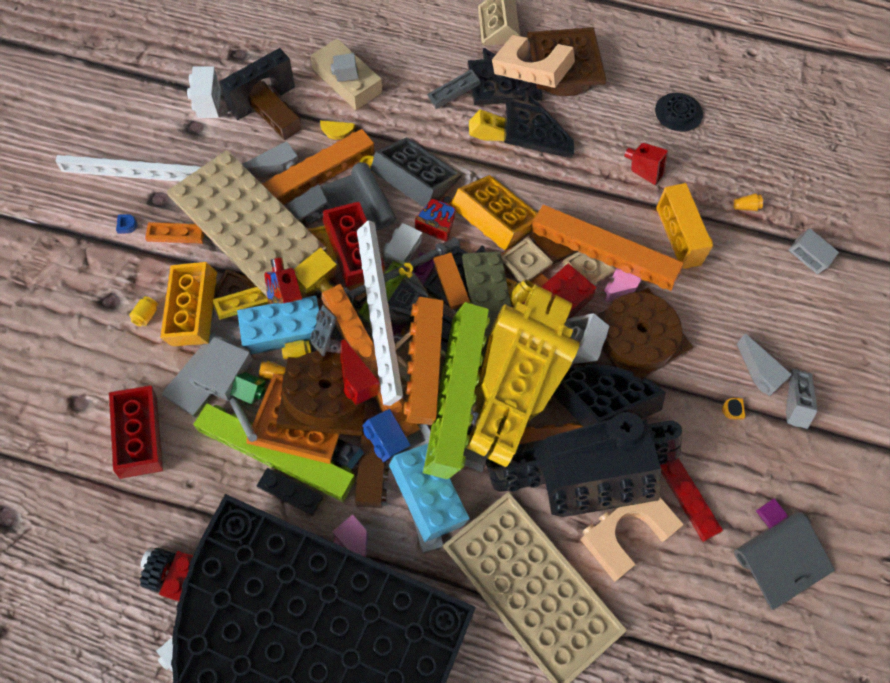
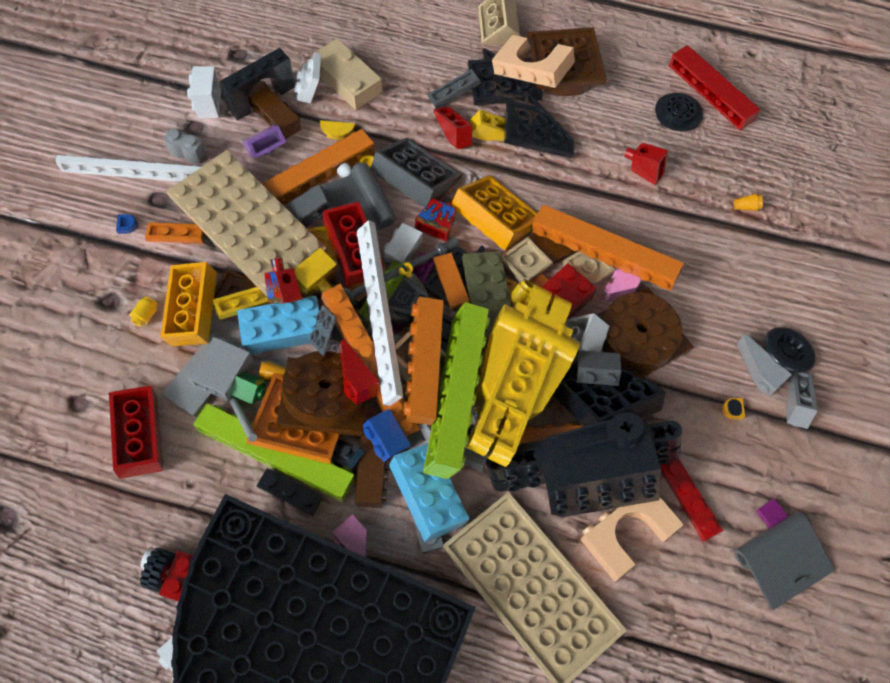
(185, 146): none -> light grey brick
(264, 141): none -> medium lavender brick
(273, 161): light grey slope -> none
(296, 349): yellow brick -> none
(308, 78): none -> white plate
(344, 67): light grey brick -> none
(344, 170): none -> white hinge
(455, 127): none -> red slope
(598, 368): none -> dark grey brick
(684, 226): light orange brick -> none
(714, 87): none -> red brick
(790, 349): none -> black wheel
(813, 251): light grey brick -> none

